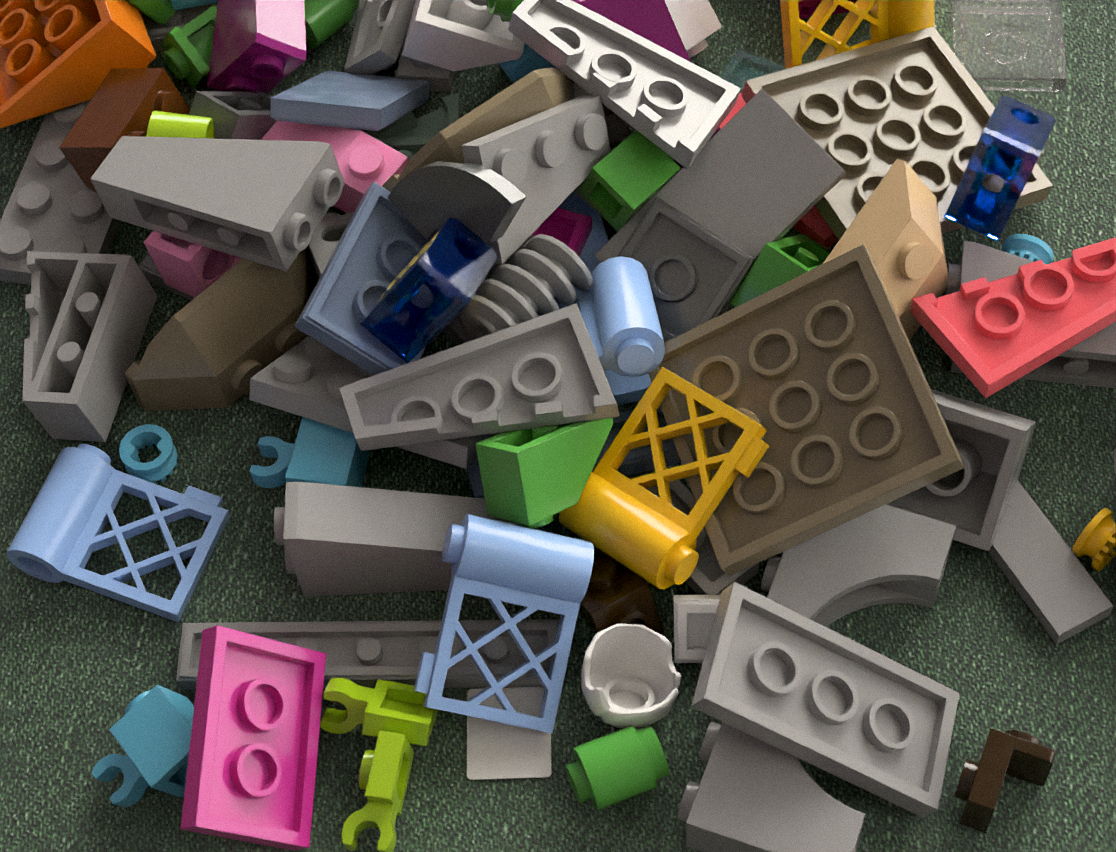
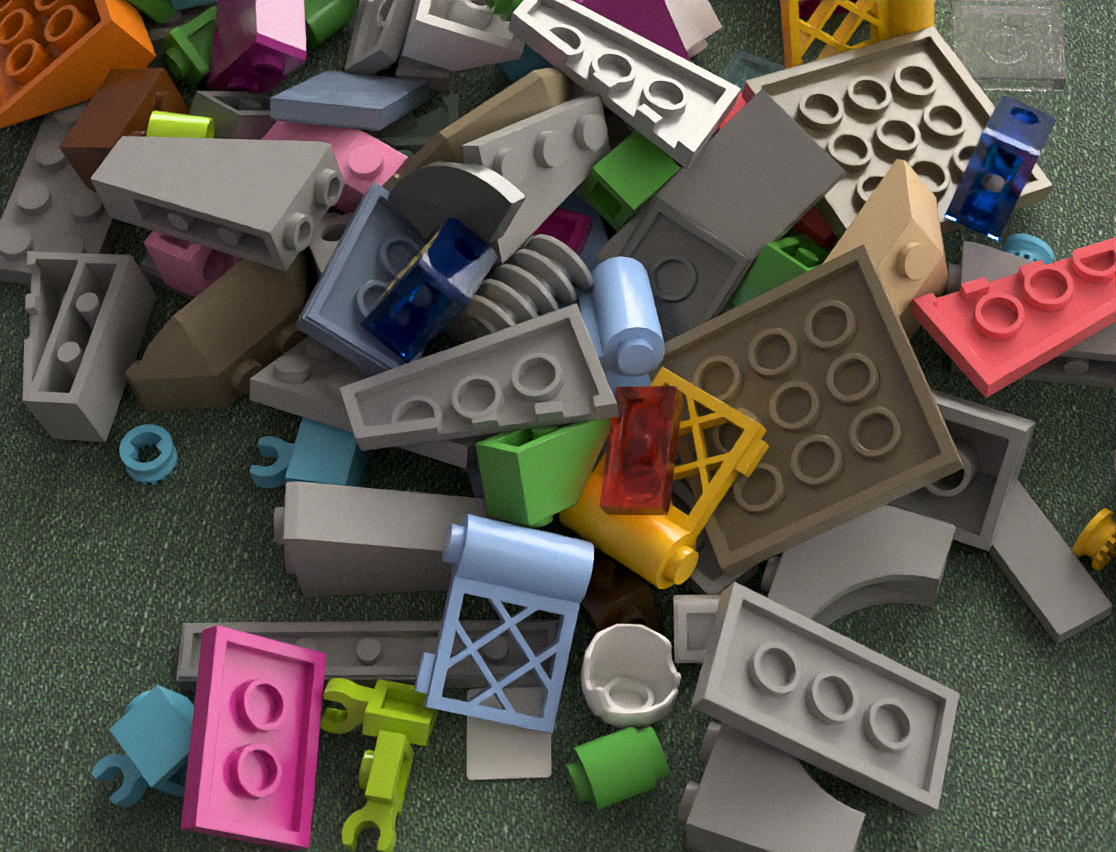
(73, 512): light blue piece -> none
(642, 451): none -> clear red plate
(1004, 753): dark brown bracket -> none

